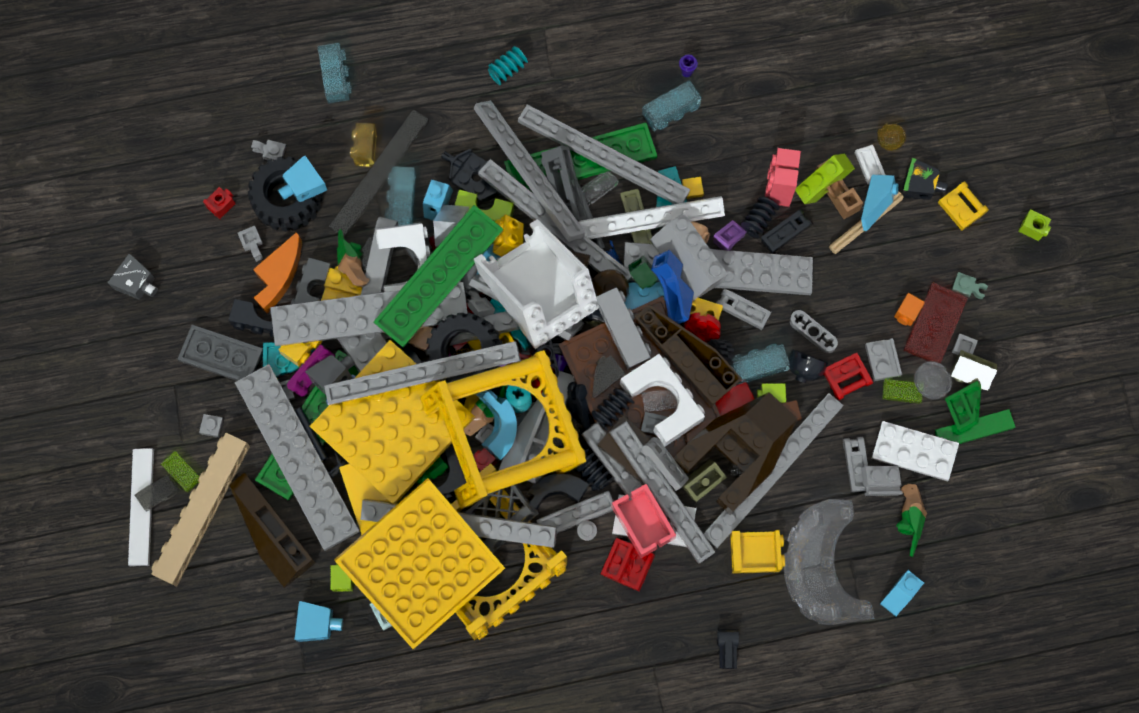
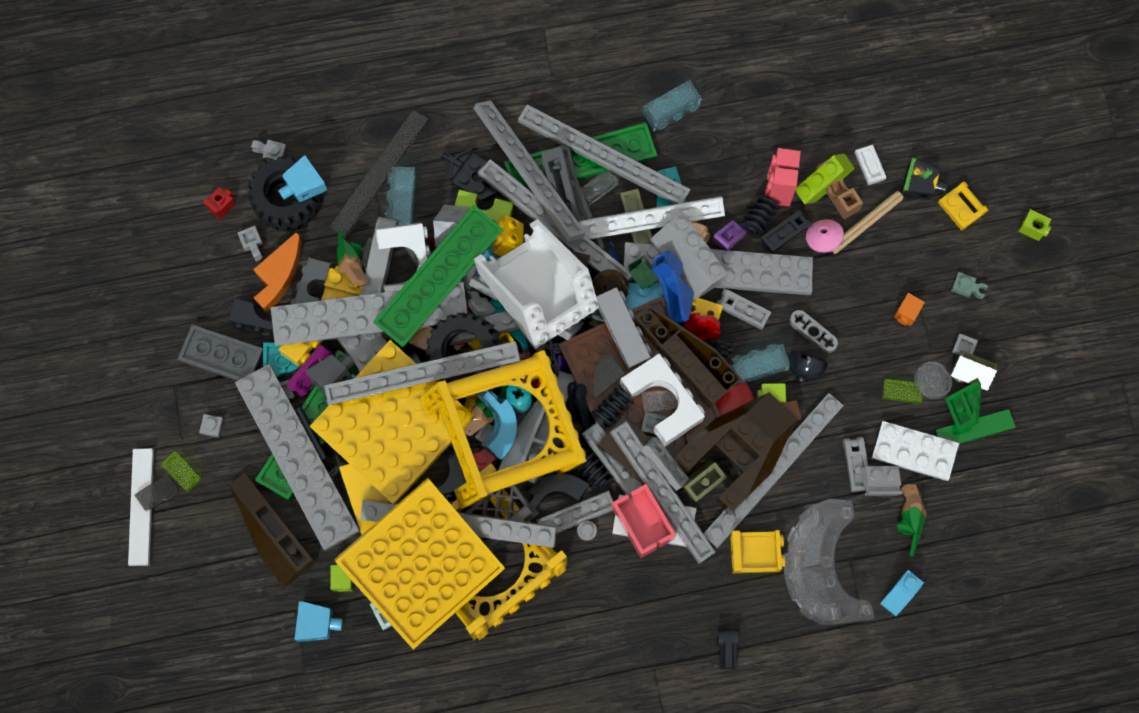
(133, 279): dark grey torso -> none
(200, 510): tan brick -> none
(334, 73): clear light blue brick -> none
(364, 144): clear yellow brick -> none
(434, 470): green plate -> none
(436, 196): medium azure torso -> none
(507, 64): teal piece -> none
(626, 565): red slope -> none
(688, 64): dark purple cone -> none
(695, 187): yellow tile -> none
(824, 242): none -> bright pink dish
(845, 370): red plate -> none
(878, 199): medium azure slope -> none
(883, 359): light grey plate -> none
(891, 137): clear yellow hair -> none
(935, 323): clear red tile -> none

